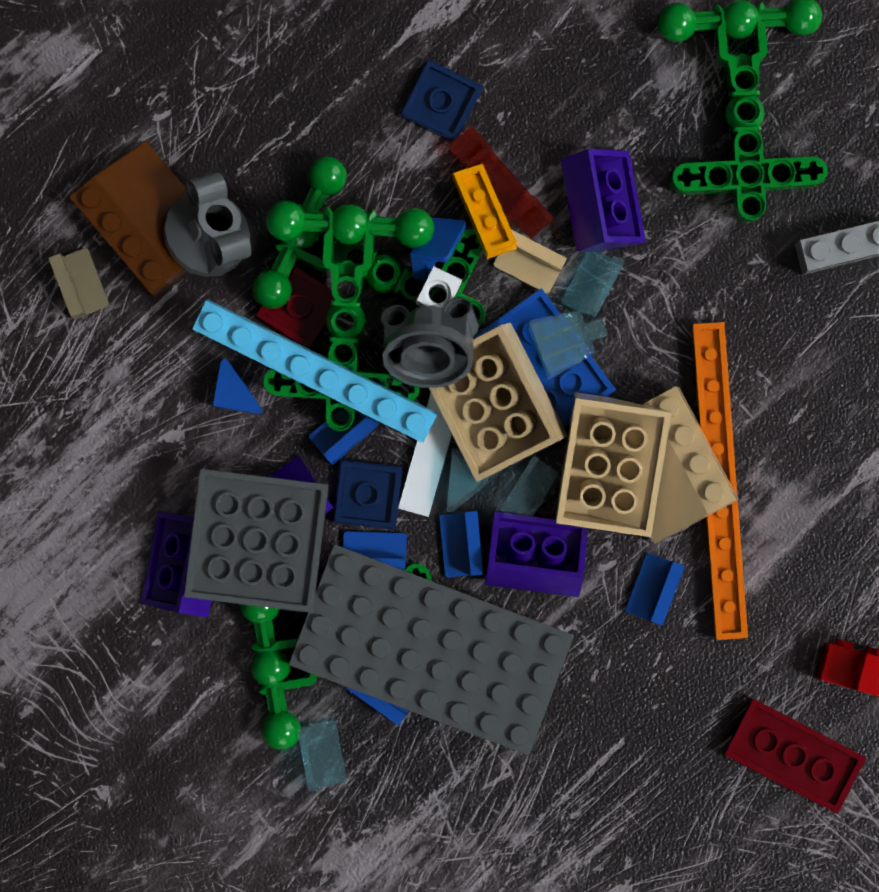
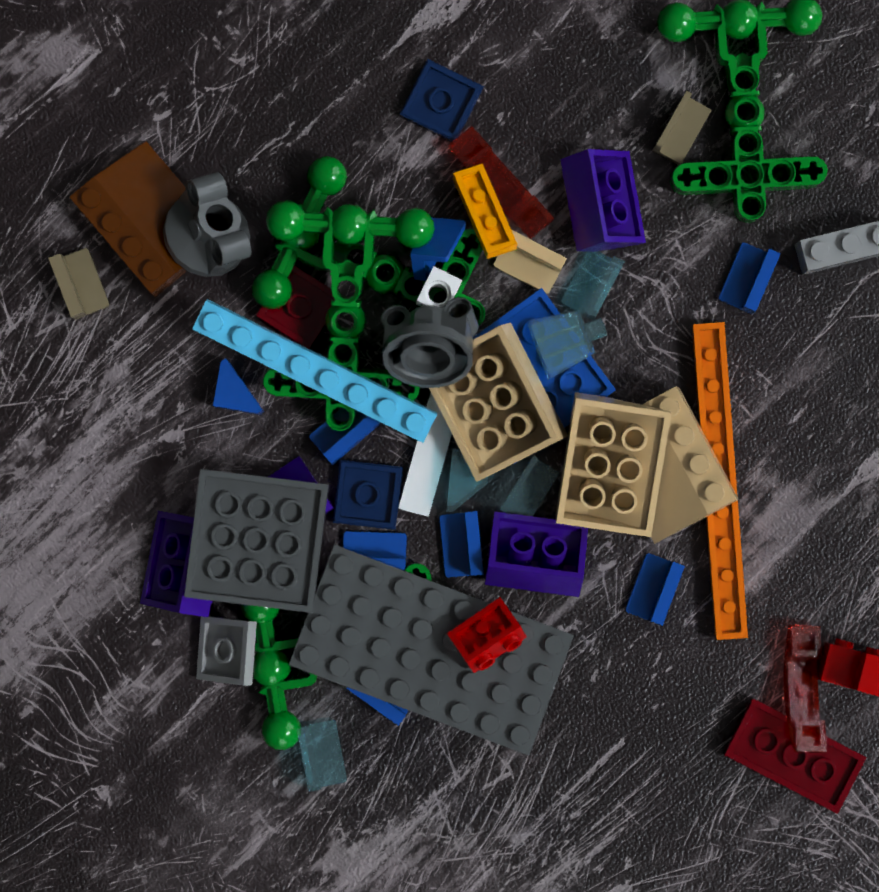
(226, 650): none -> light grey plate
(487, 635): none -> red bracket
(682, 129): none -> dark tan panel
(748, 277): none -> blue panel
(801, 689): none -> clear red slope

